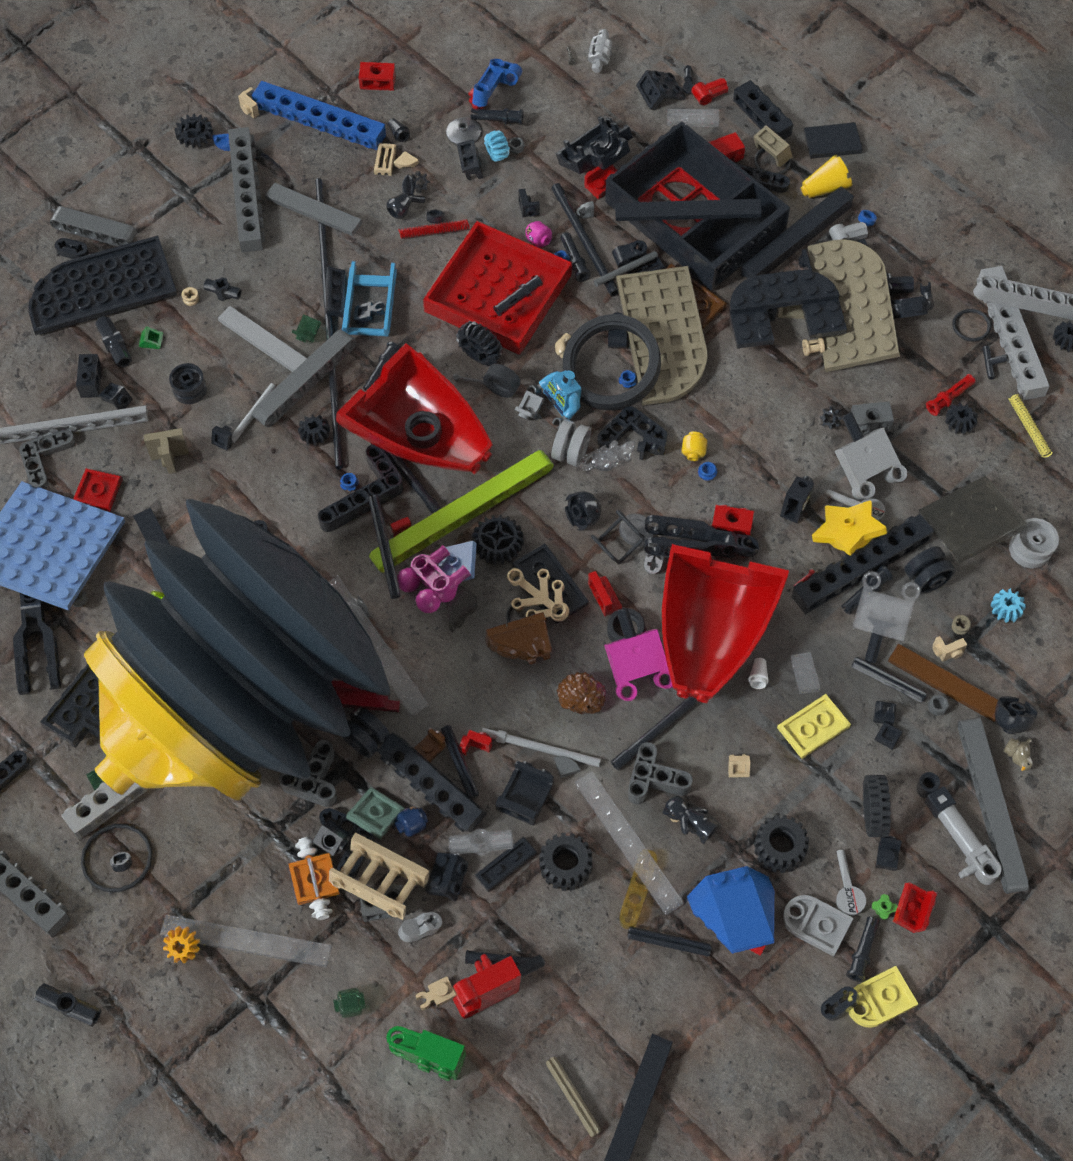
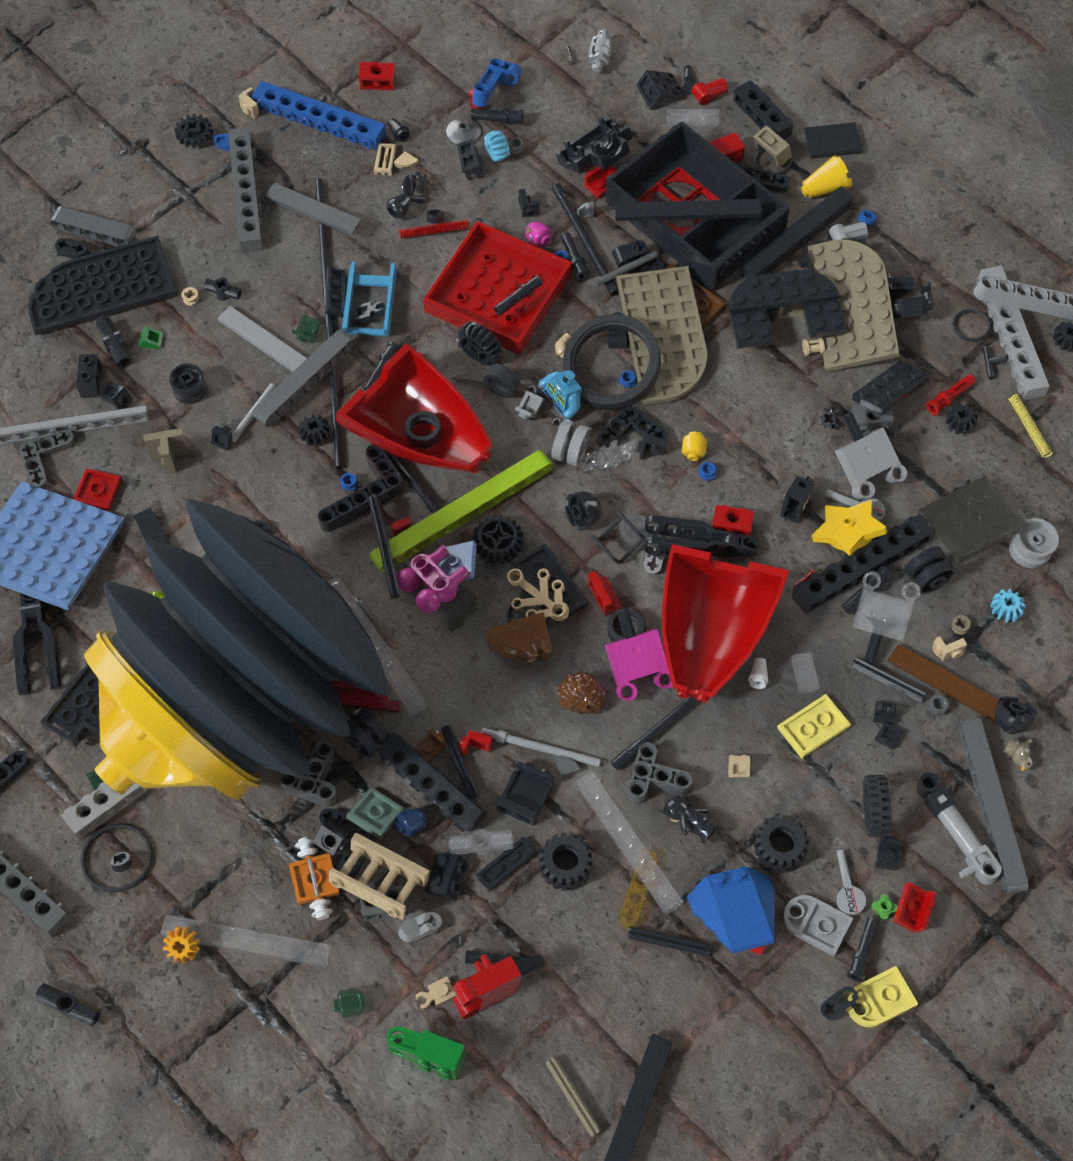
(890, 387): none -> black plate

